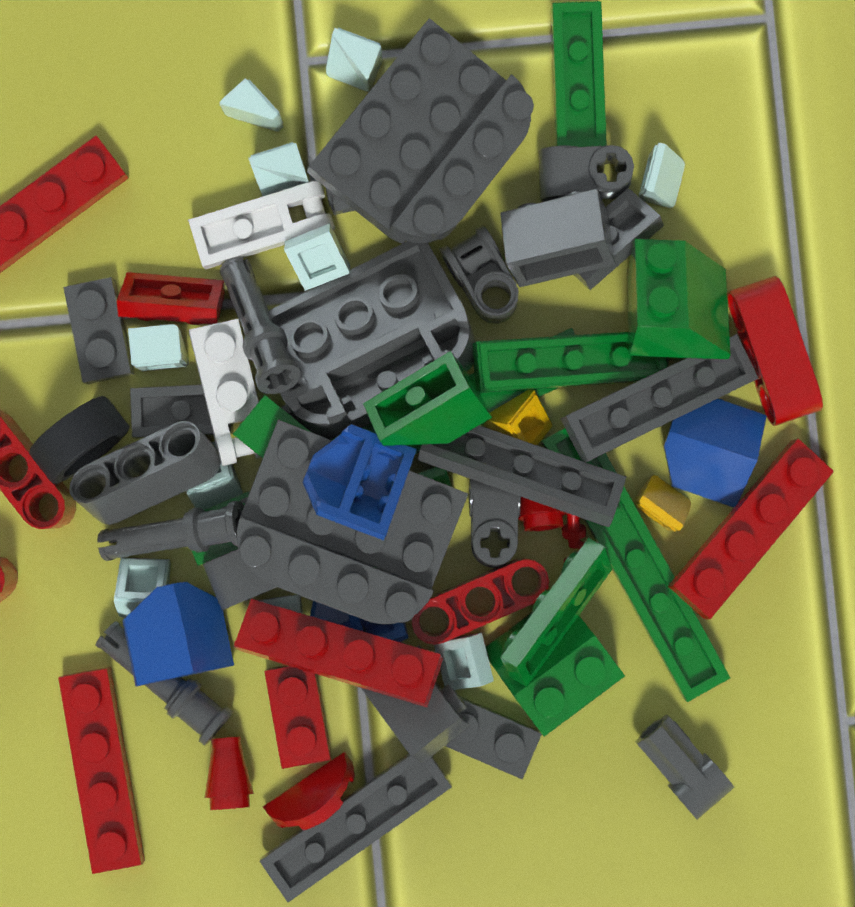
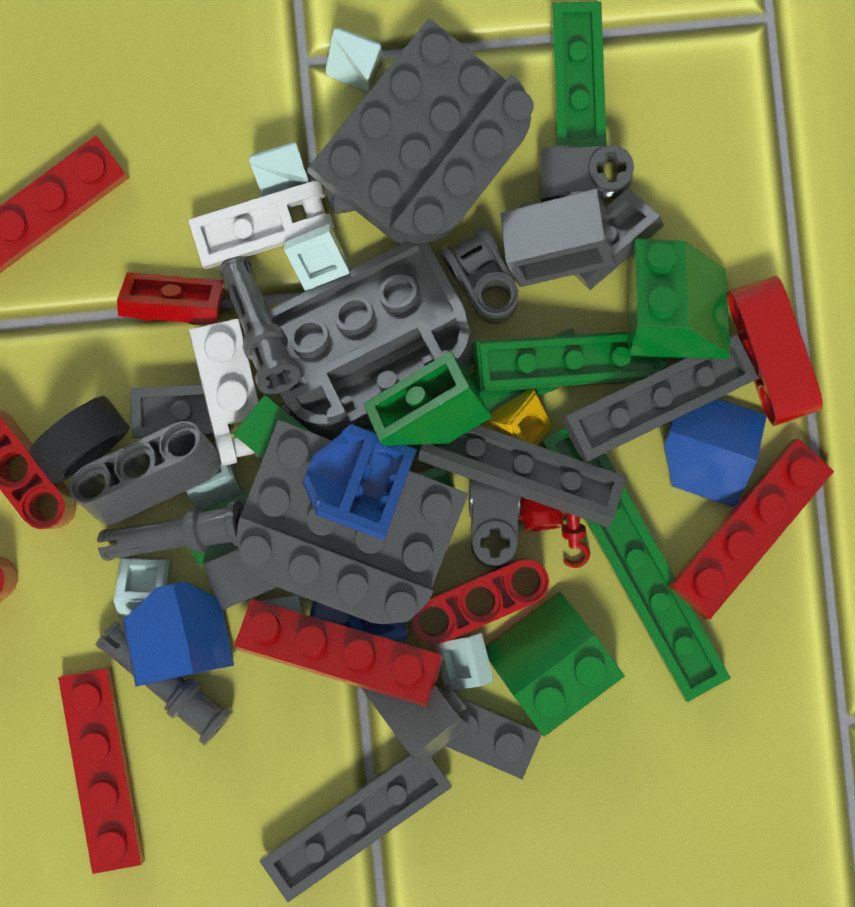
(98, 331): dark grey plate -> none
(157, 347): light aqua slope -> none
(228, 775): red cone -> none
(251, 106): light aqua slope -> none
(297, 716): red plate -> none
(314, 797): red tile -> none
(556, 612): green plate -> none
(662, 177): light aqua slope -> none
(663, 504): yellow slope -> none
(691, 775): dark grey piece -> none

